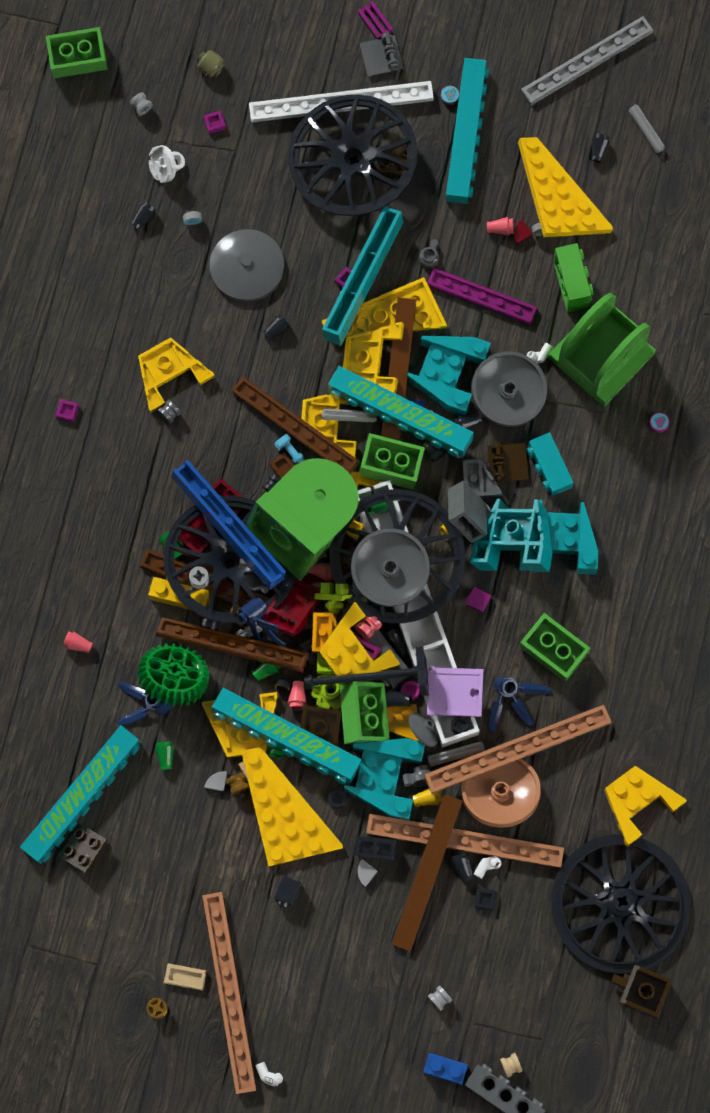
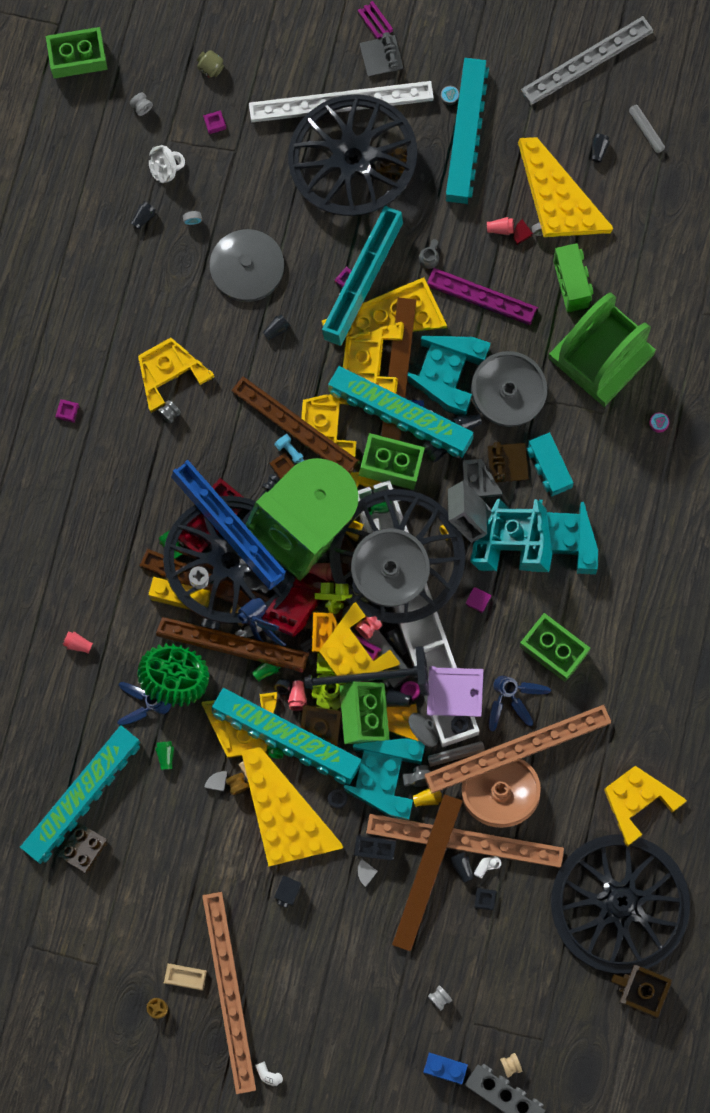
(348, 415): light grey axle -> none
(541, 356): white arm -> none

